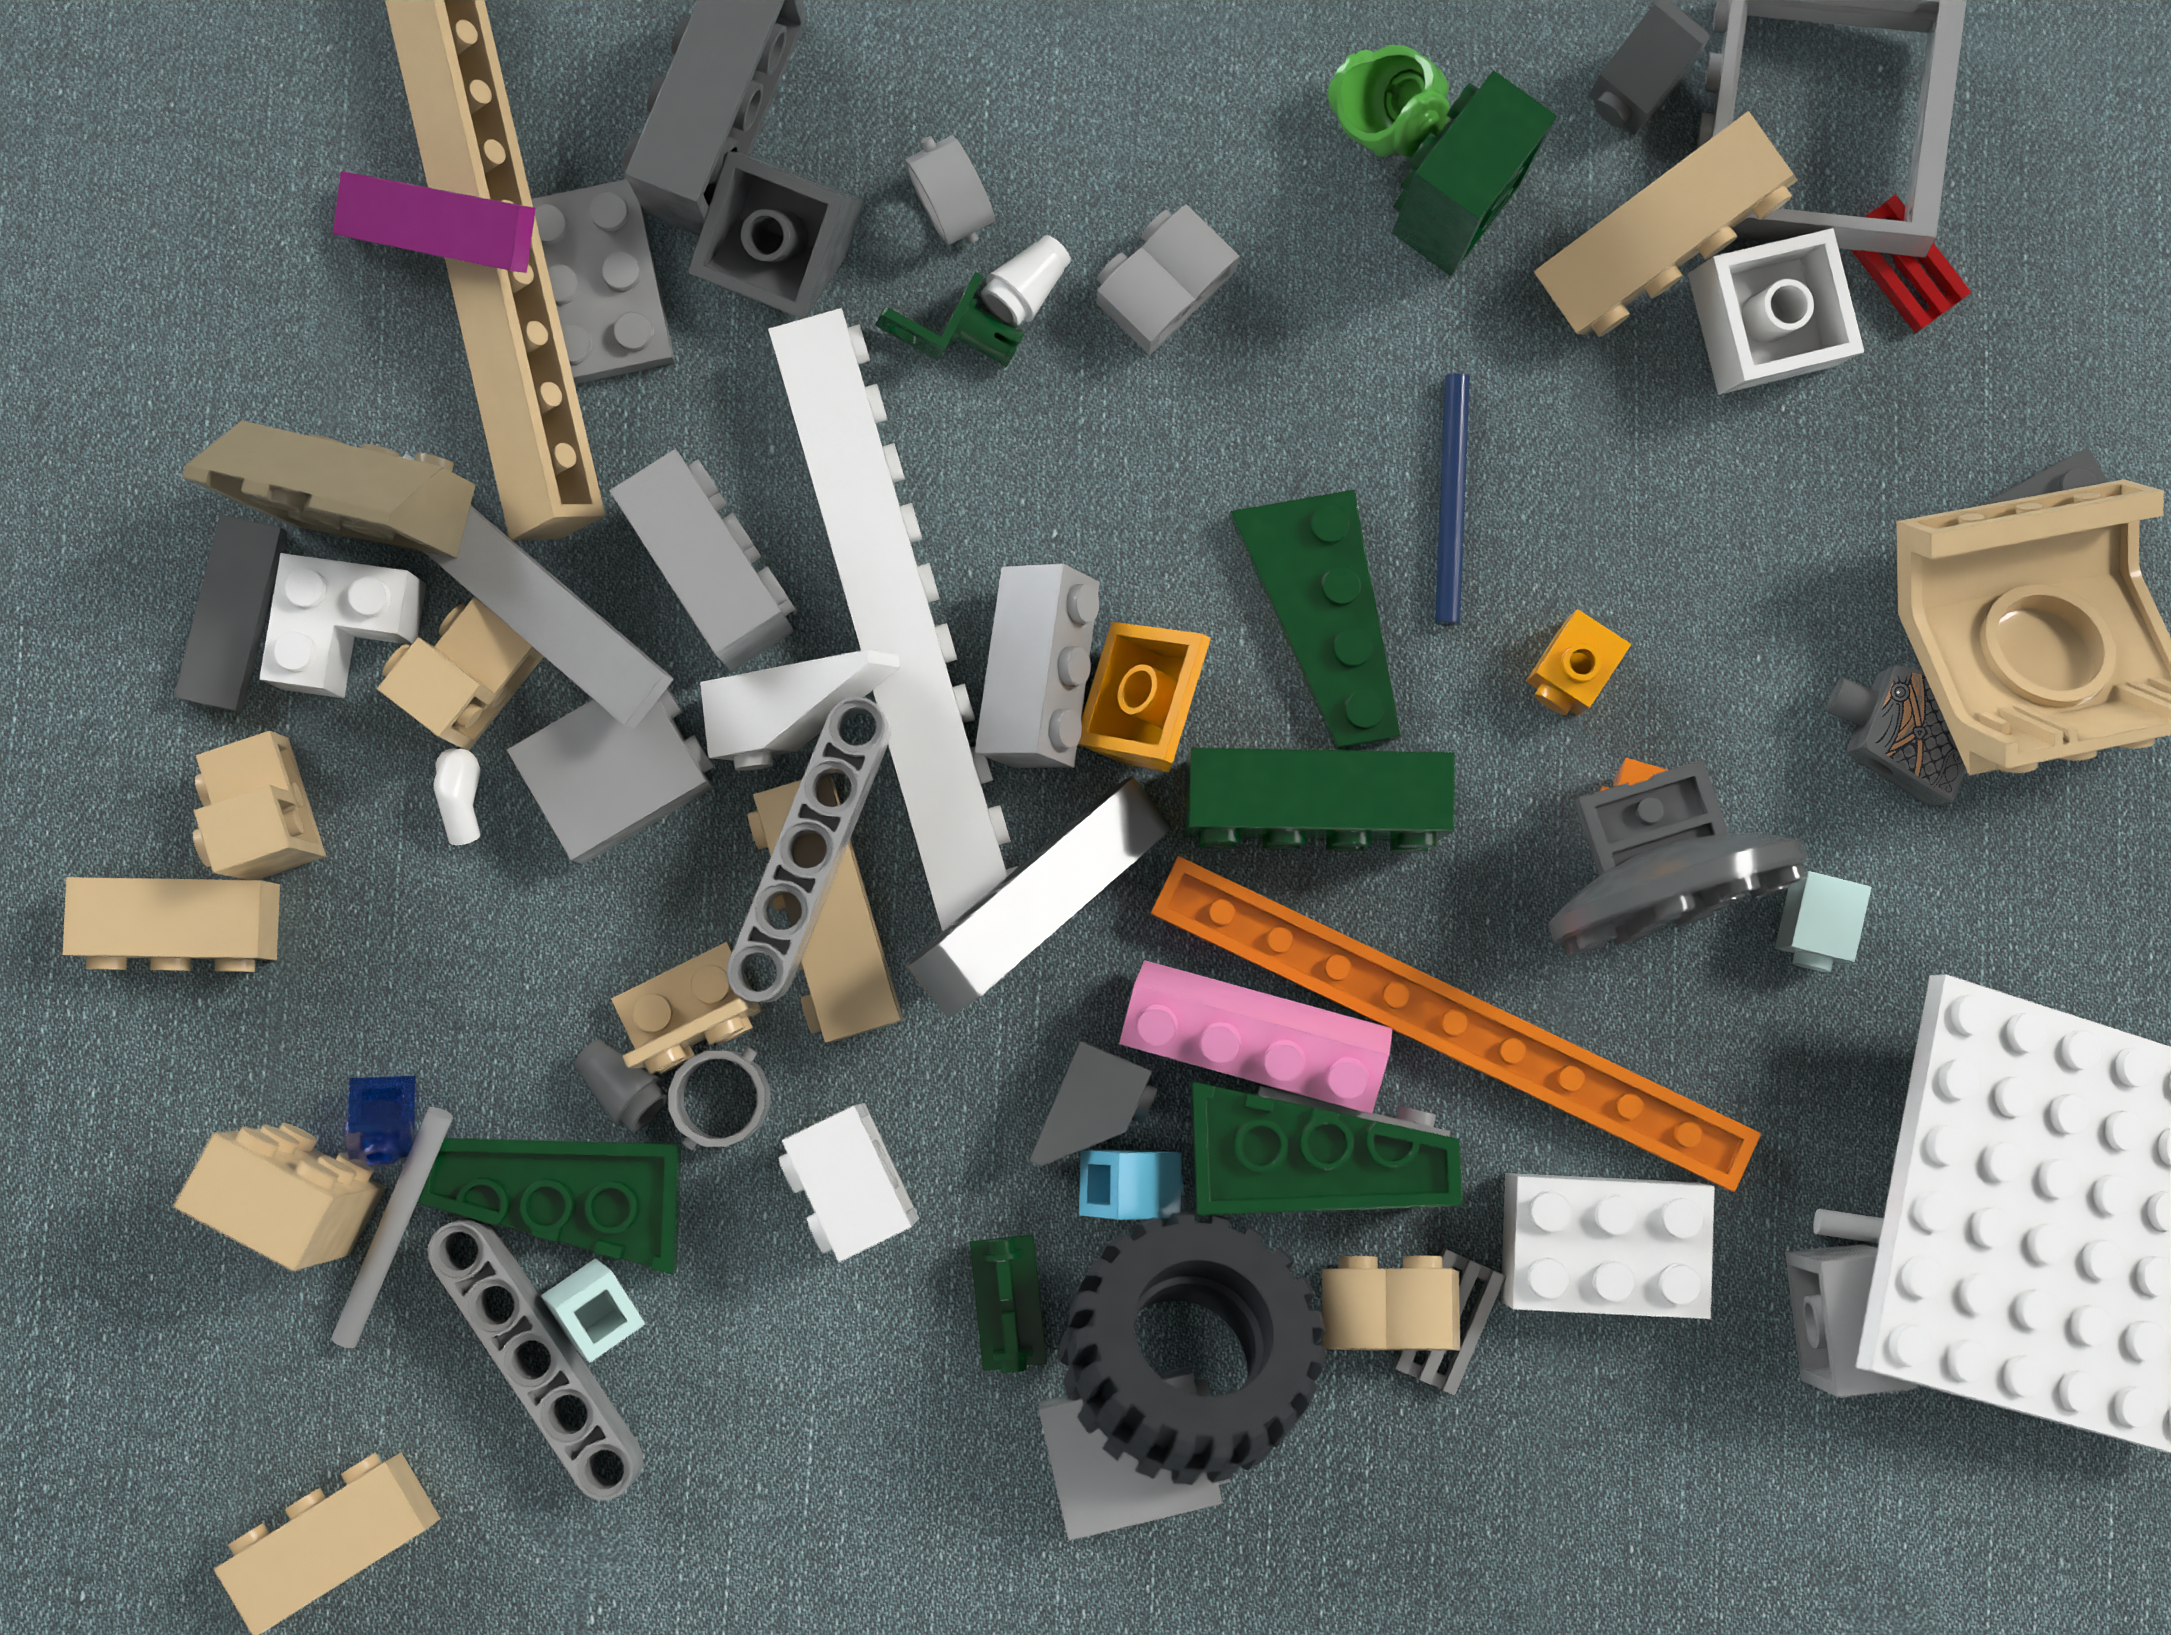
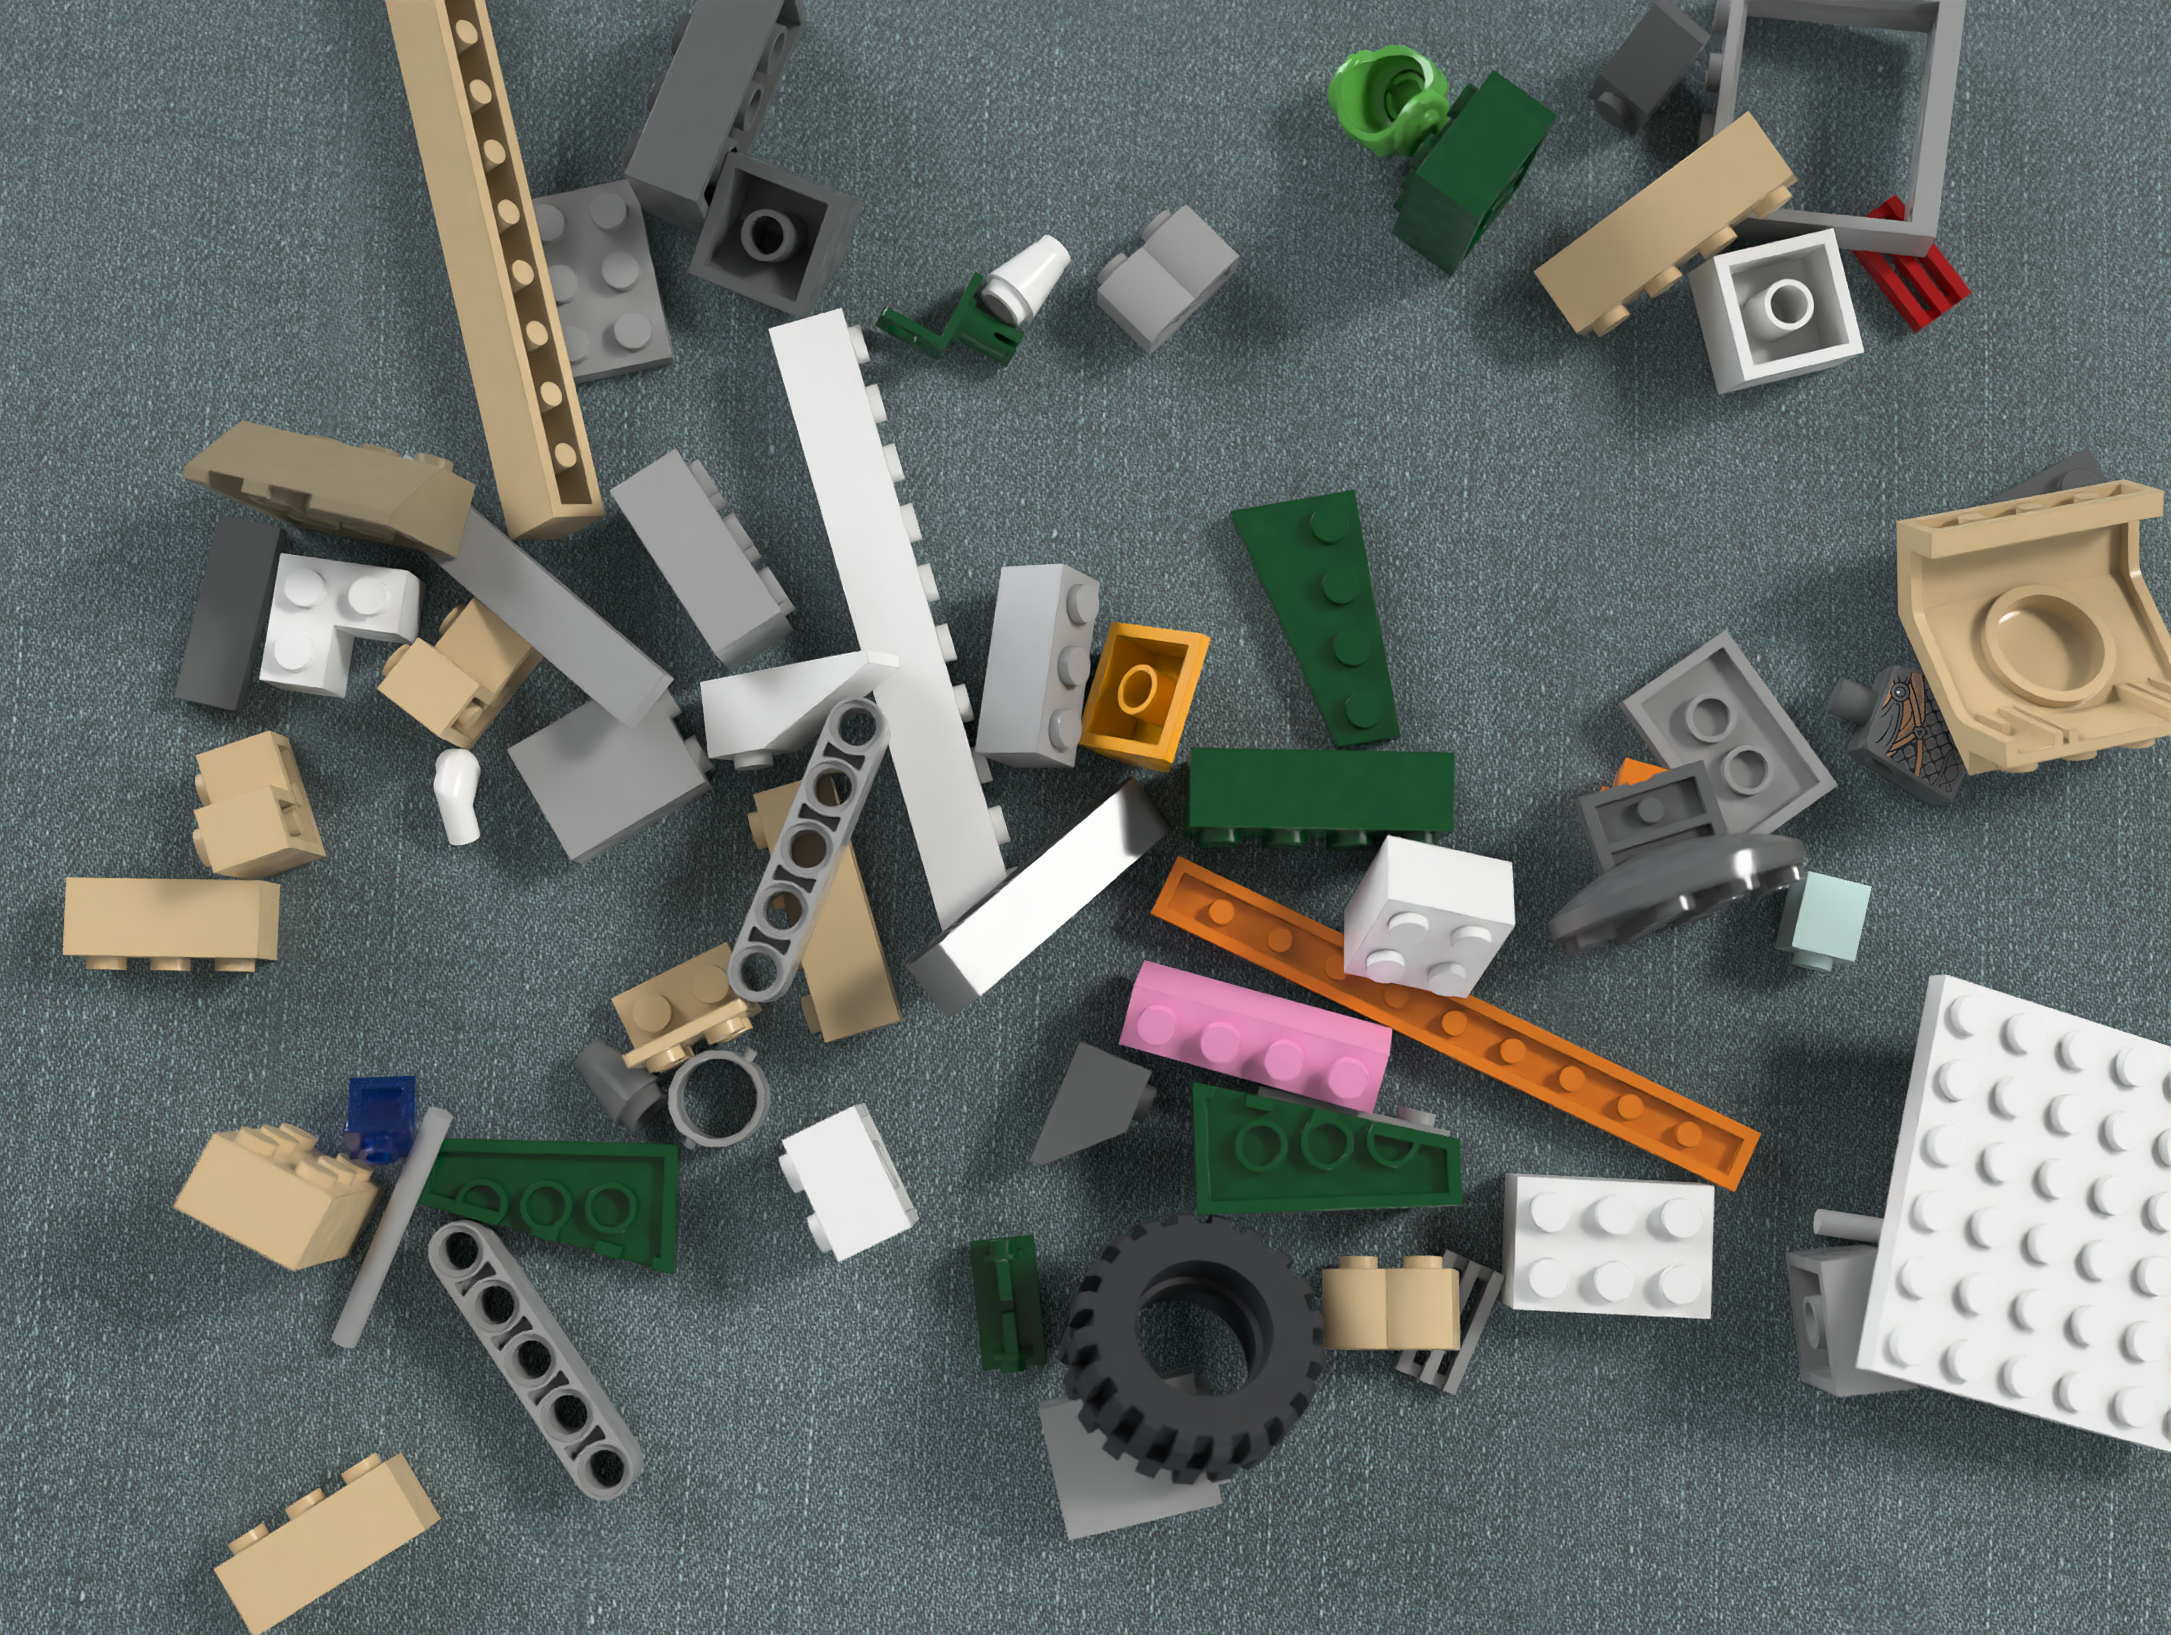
(434, 221): magenta tile -> none
(593, 1310): light aqua brick -> none
(950, 190): light grey piece -> none
(1130, 1184): medium azure brick -> none
(1428, 917): none -> white brick
(1452, 499): dark blue bar -> none
(1576, 664): light orange brick -> none
(1724, 714): none -> light grey plate

